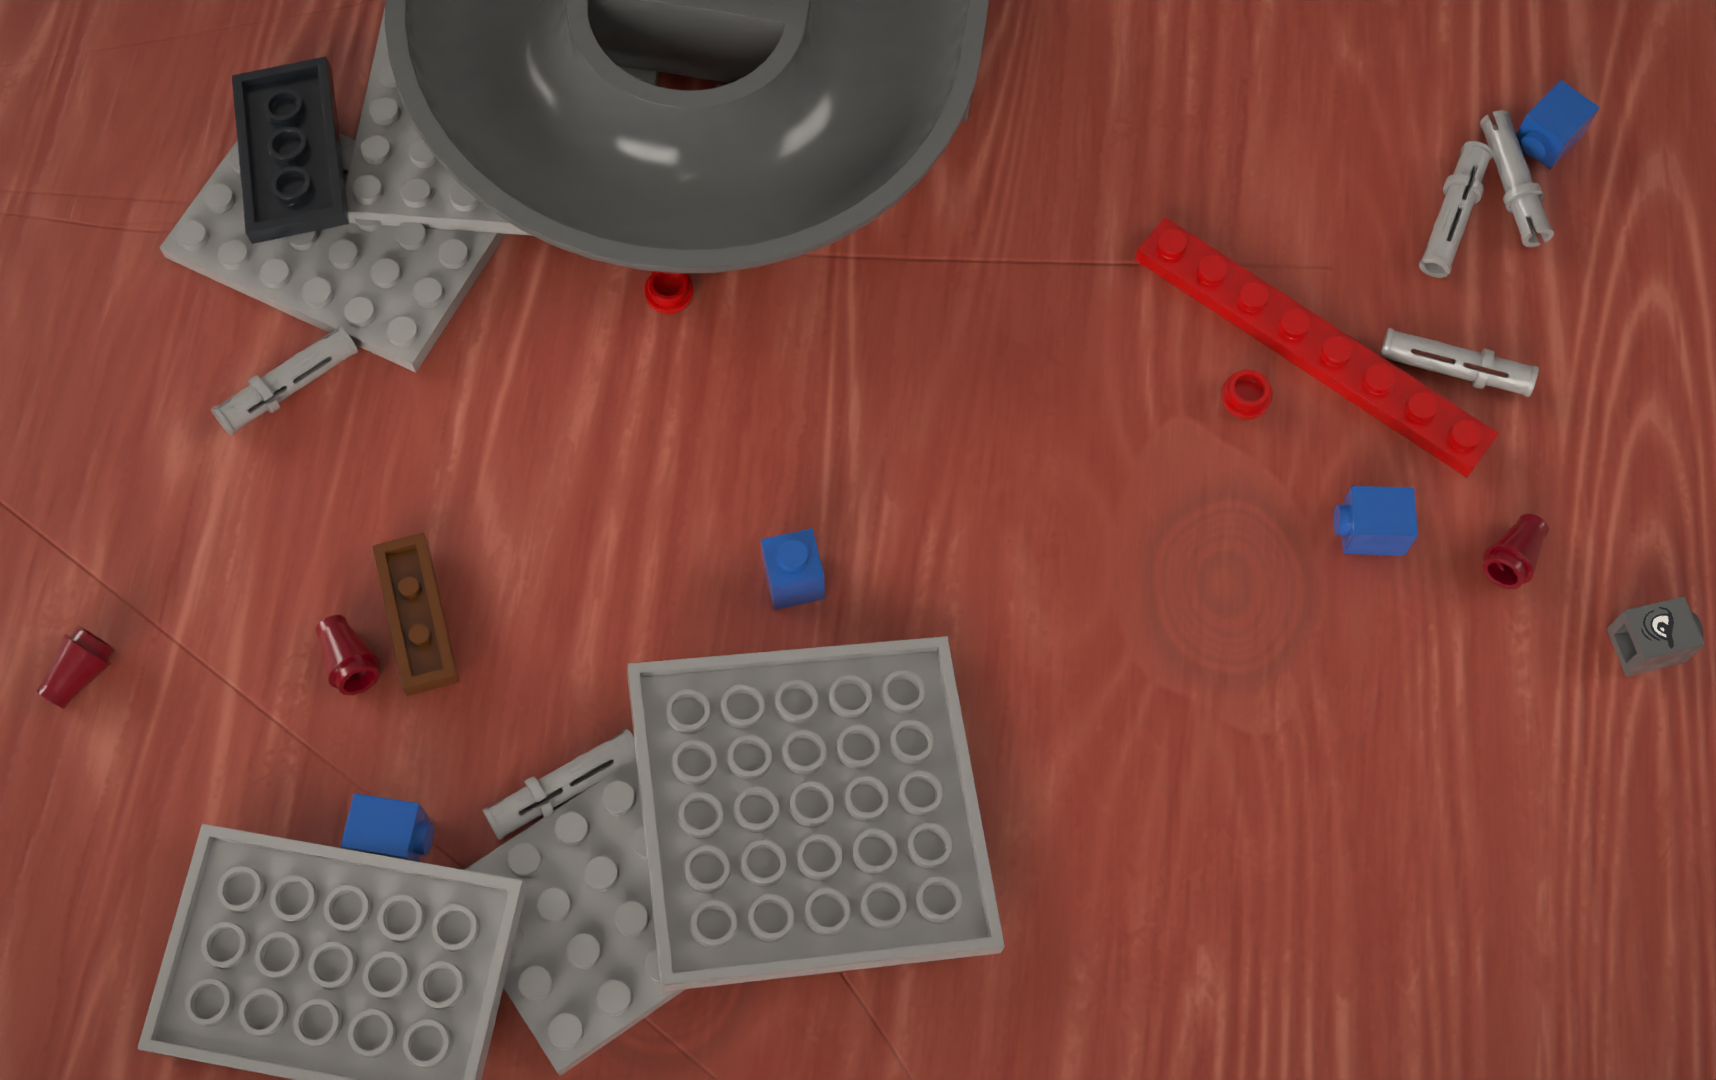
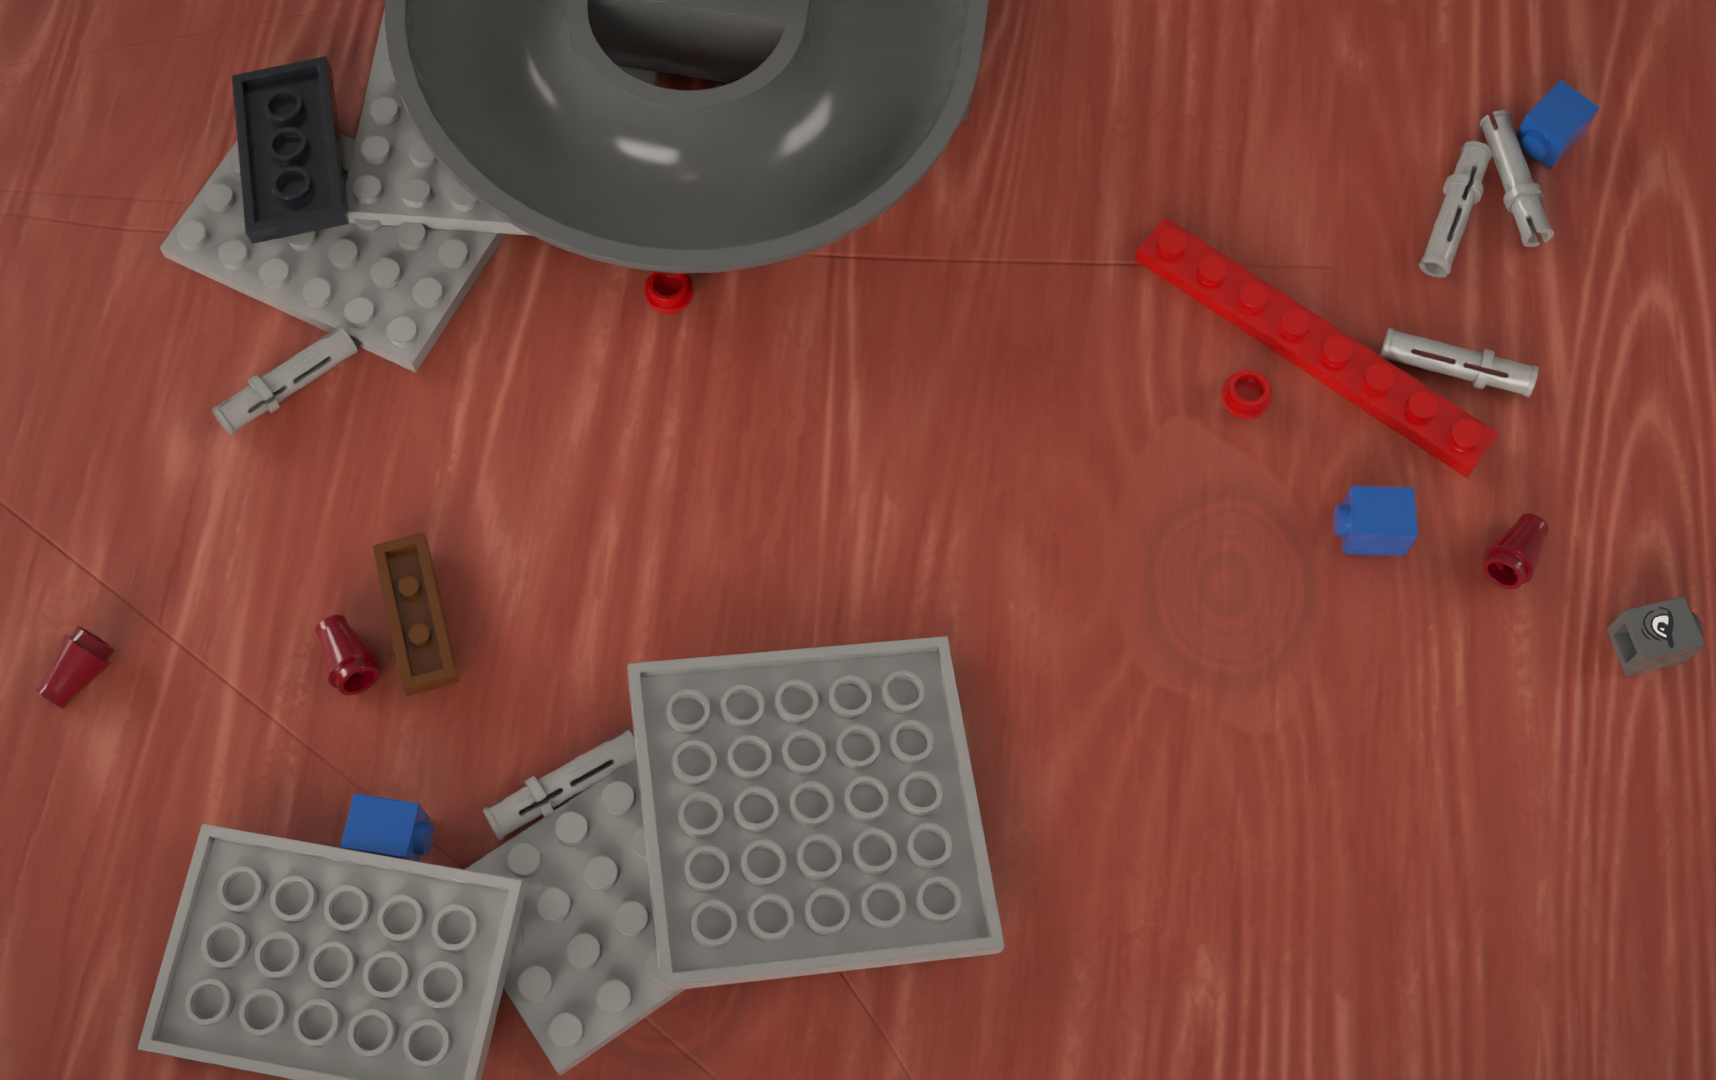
(793, 569): blue brick -> none

